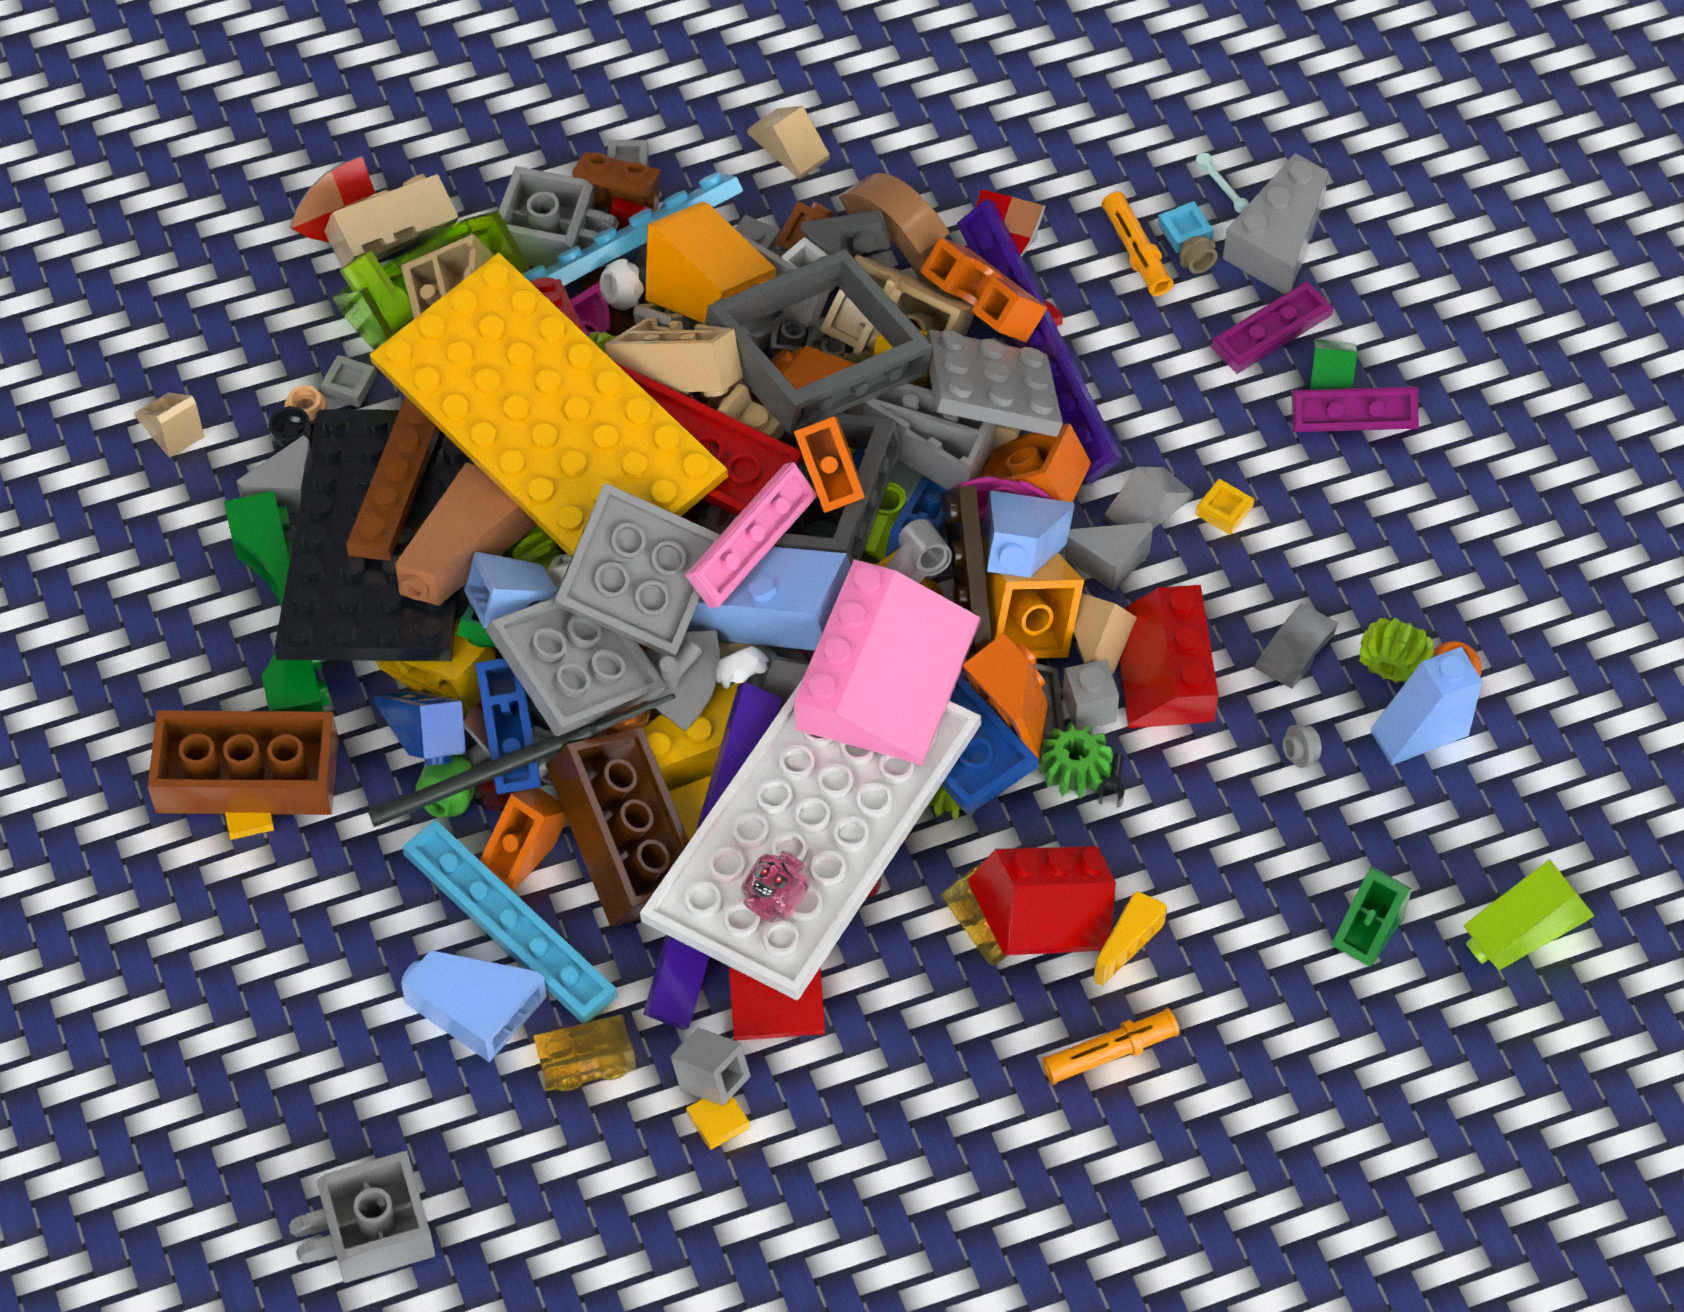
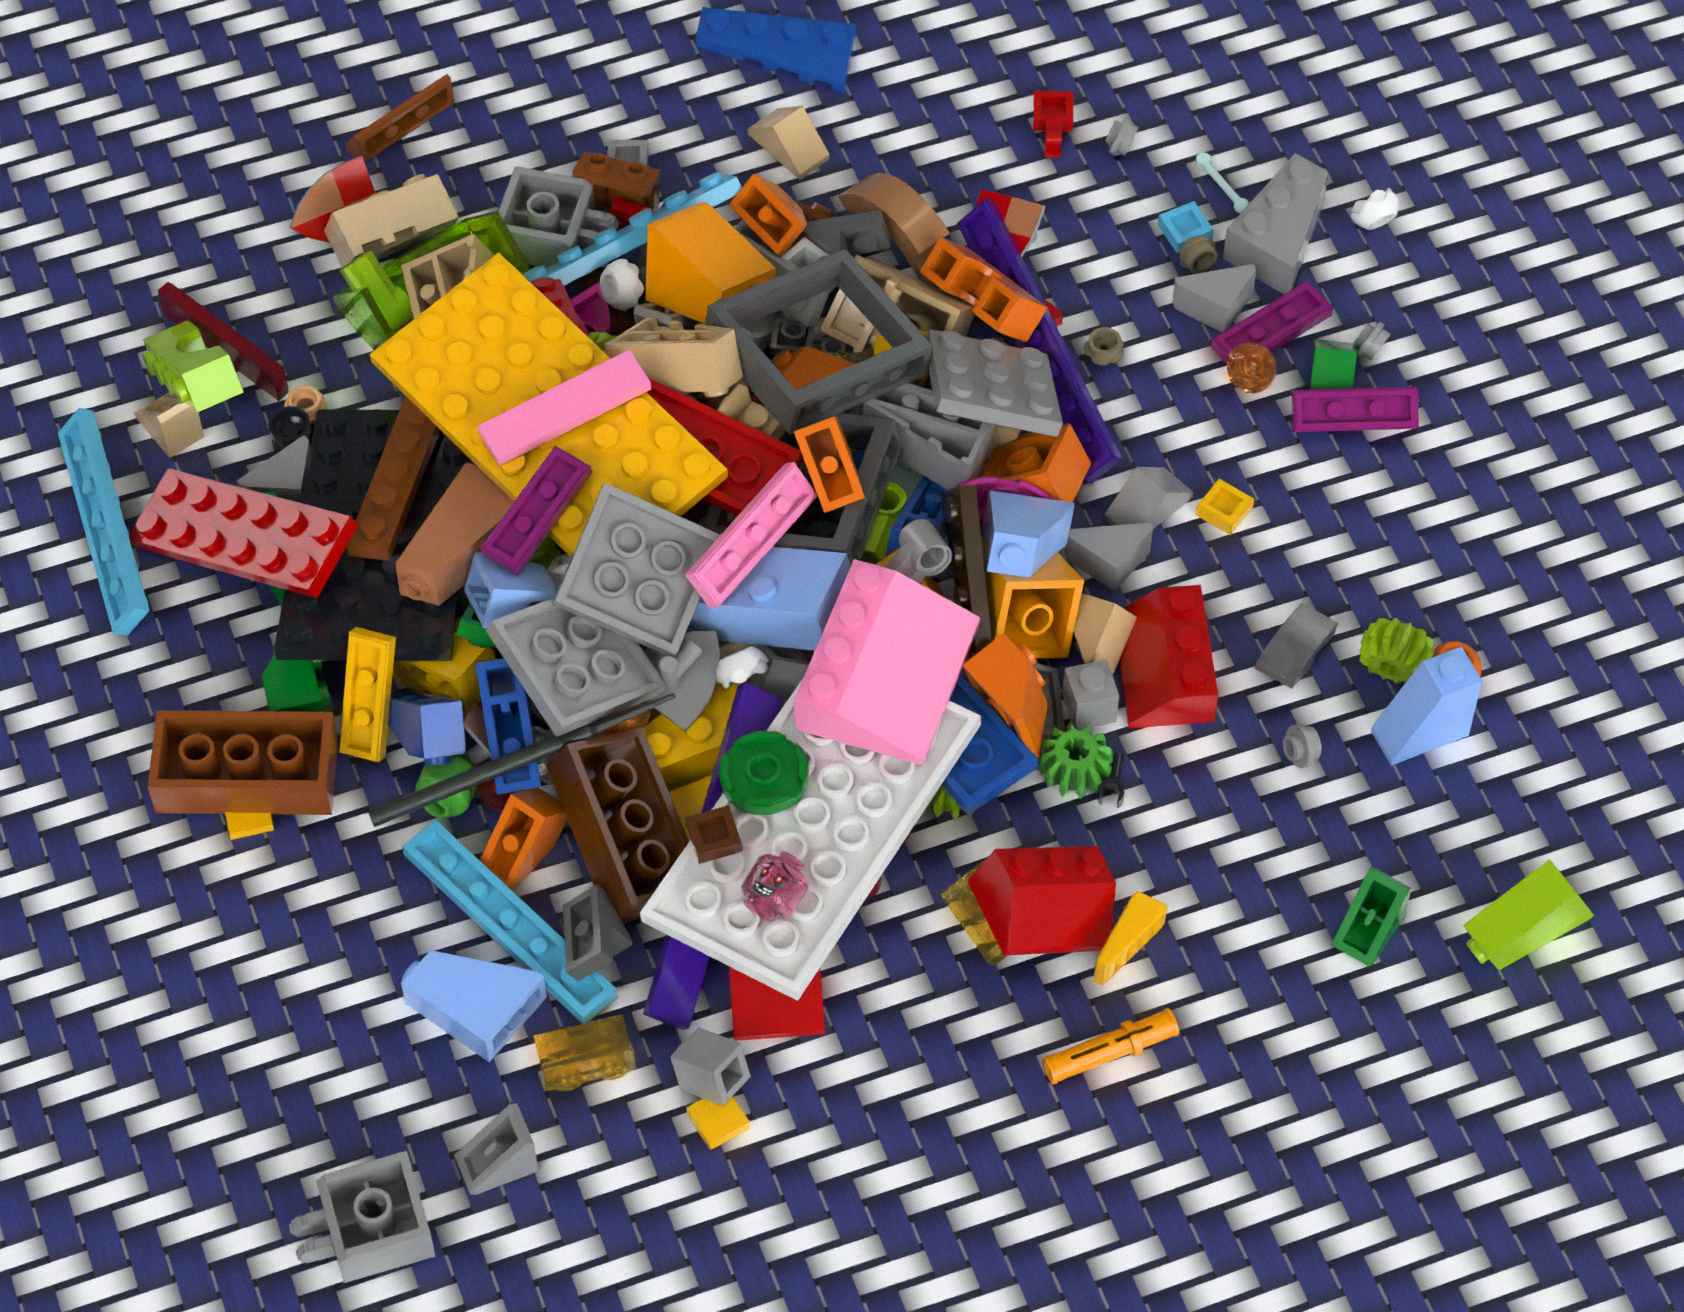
(103, 522): none -> medium azure plate
(189, 369): none -> lime arch
(214, 332): none -> dark red tile
(243, 532): none -> plate
(348, 381): light grey plate -> none
(367, 694): none -> yellow tile
(402, 120): none -> dark orange slope
(498, 1153): none -> light grey slope
(536, 510): none -> magenta tile
(564, 407): none -> bright pink tile
(592, 933): none -> dark grey slope
(714, 834): none -> reddish brown plate
(764, 773): none -> green tile
(769, 213): none -> orange slope
(799, 45): none -> blue wing
(1053, 114): none -> red plate
(1104, 338): none -> dark tan plate
(1121, 136): none -> light grey plate
(1143, 255): light orange pin -> none
(1215, 295): none -> light grey slope
(1241, 373): none -> clear orange plate
(1371, 340): none -> light grey plate
(1377, 210): none -> white plate

